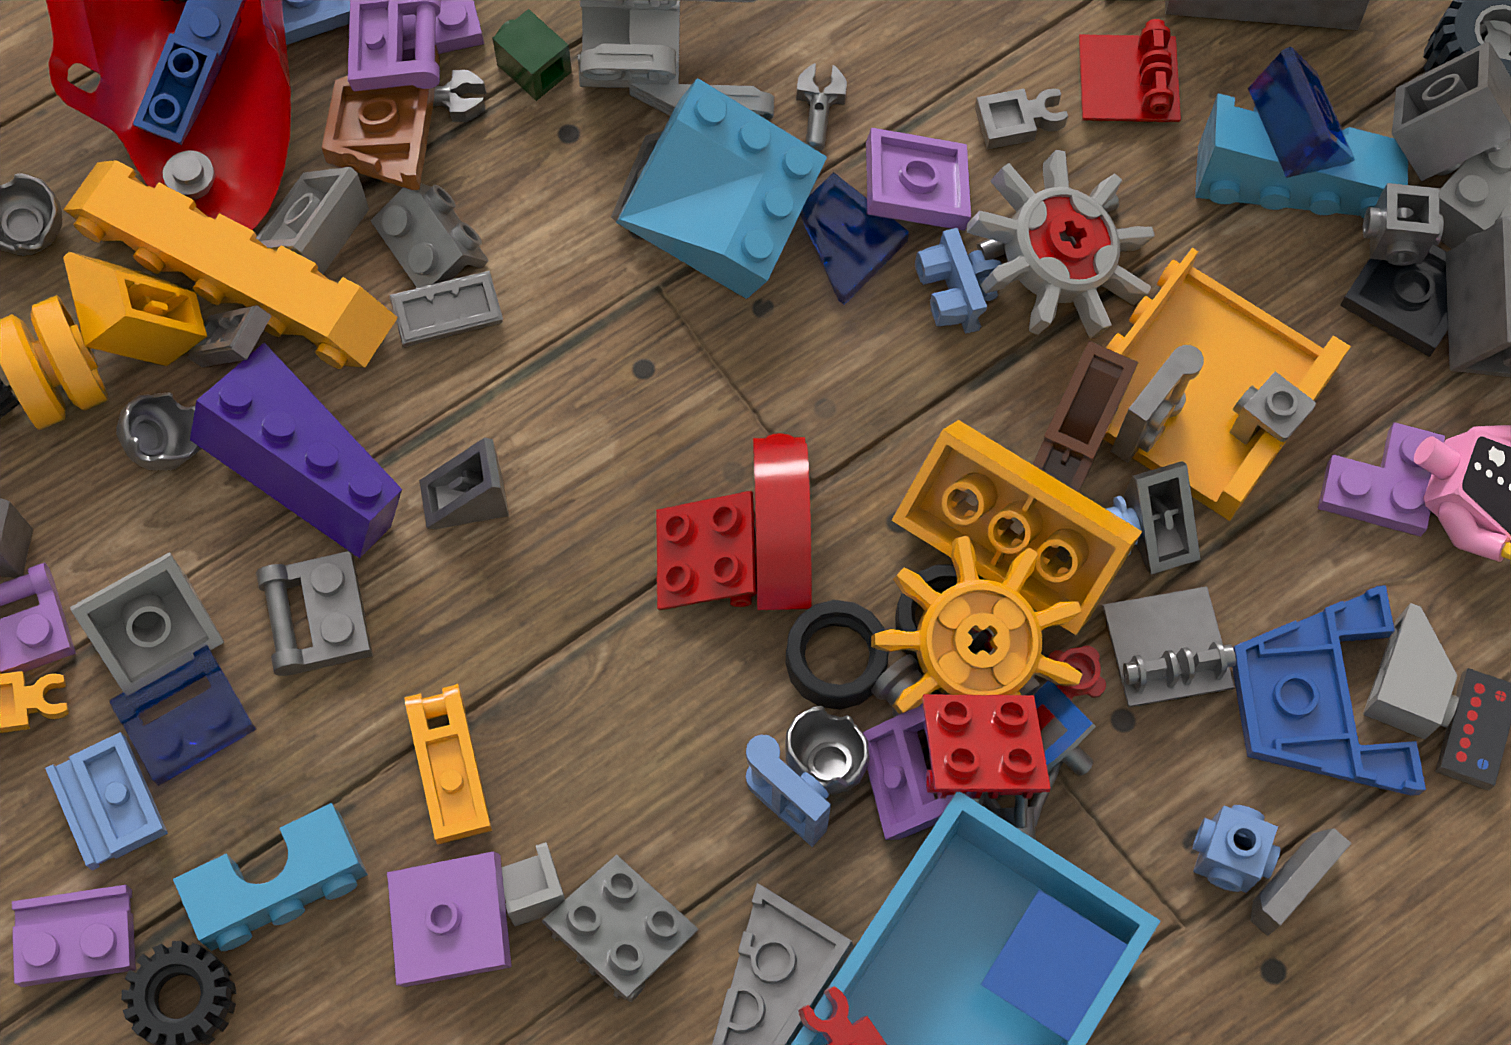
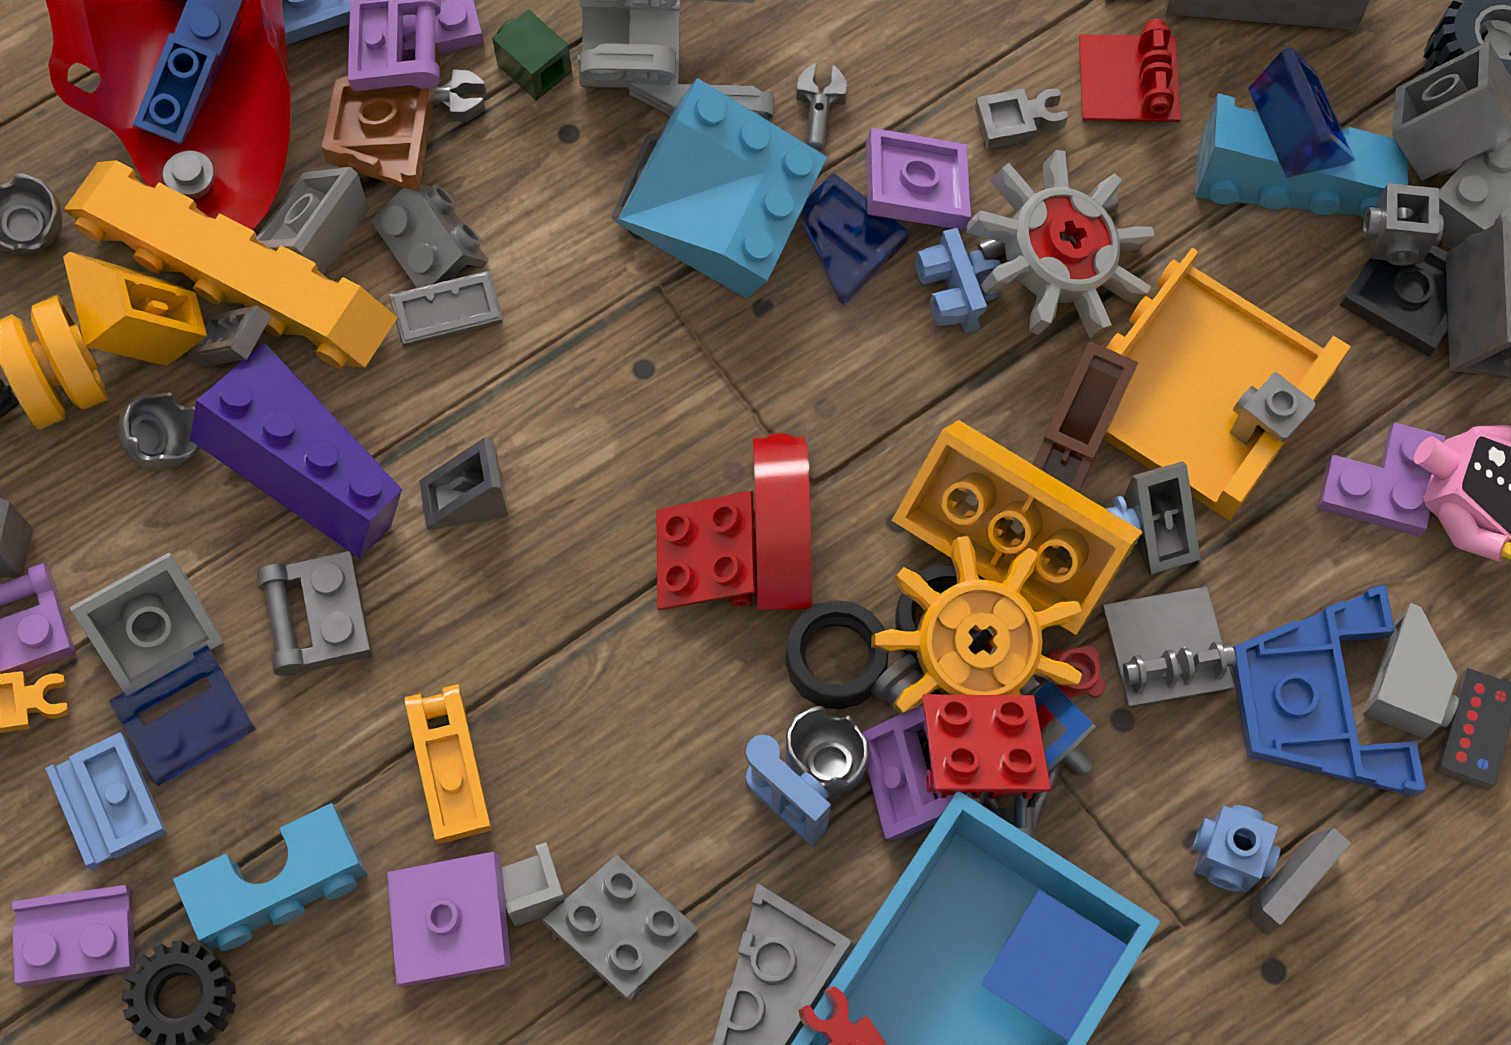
(1158, 402): flat silver plate -> none

